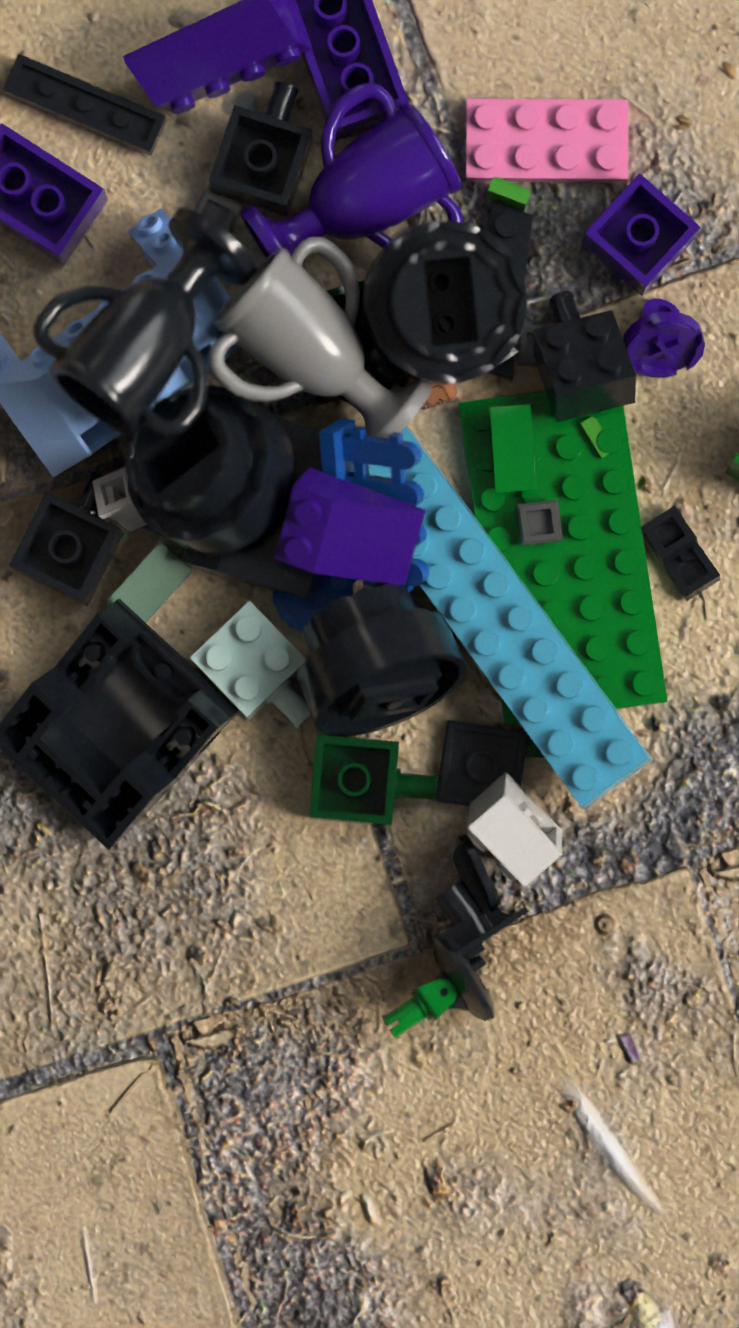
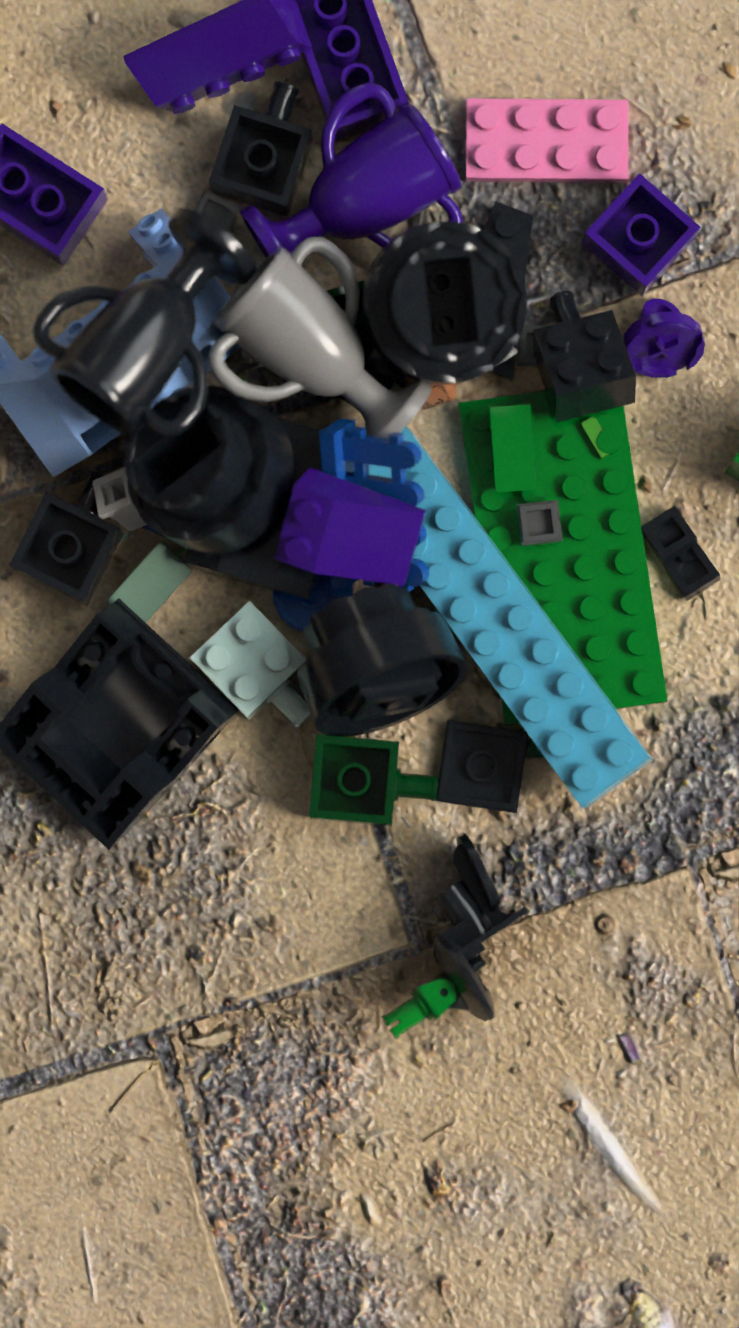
(84, 104): black plate -> none
(508, 194): bright green tile -> none
(514, 830): white brick -> none

